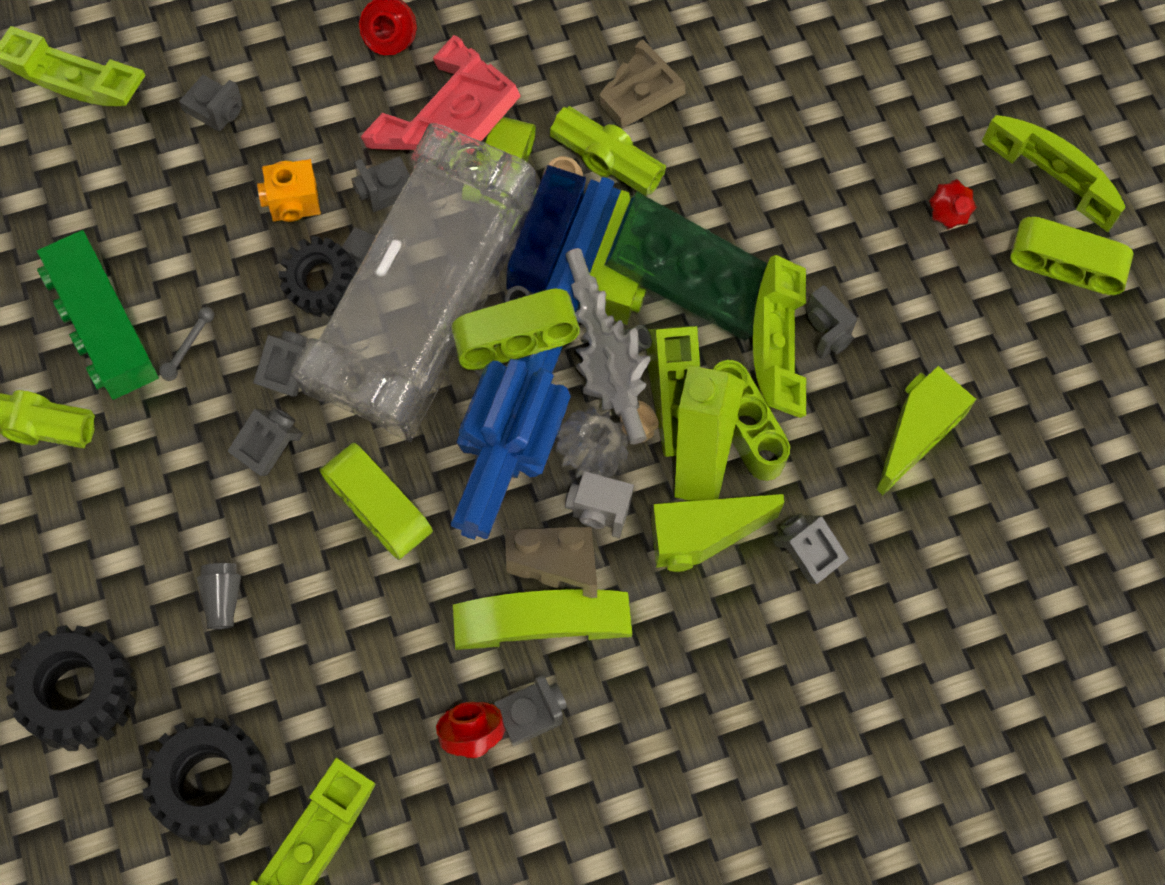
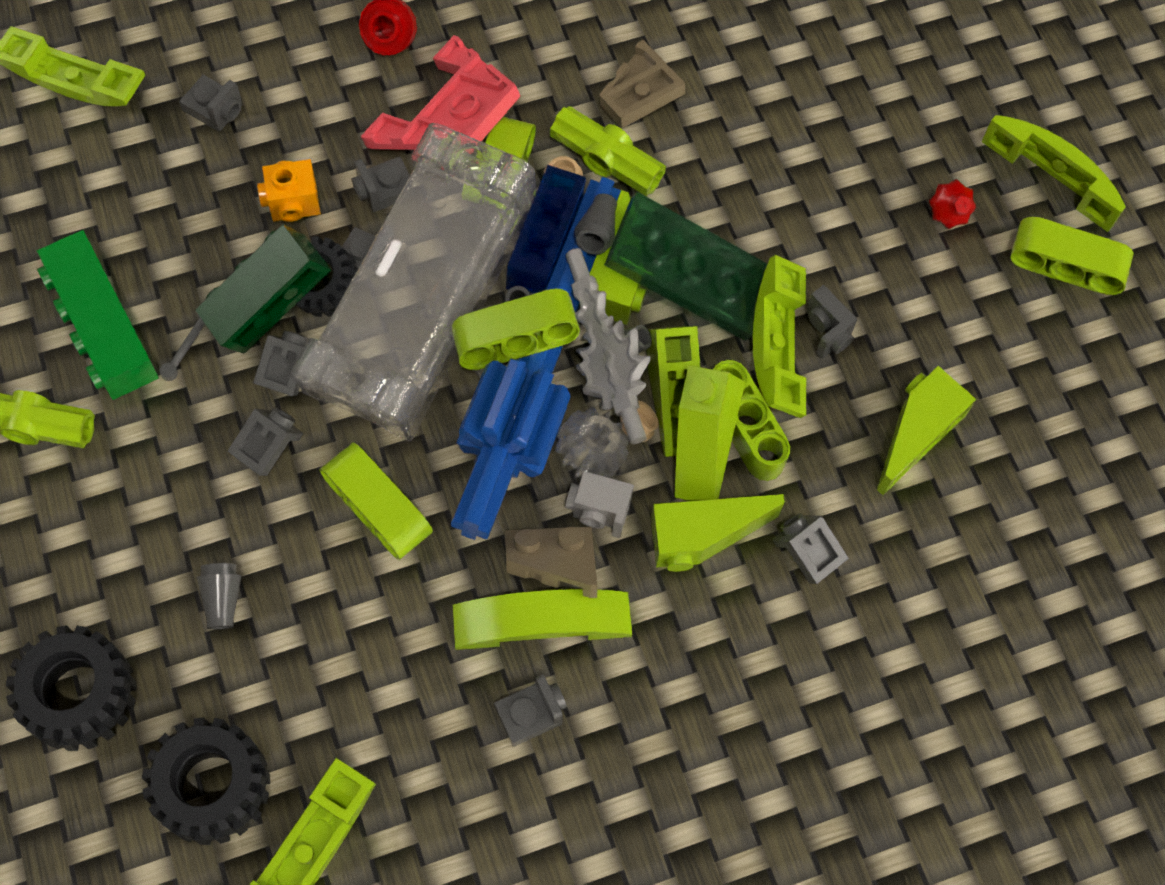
(262, 289): none -> dark green brick
(470, 729): red plate -> none
(597, 227): none -> dark grey cone

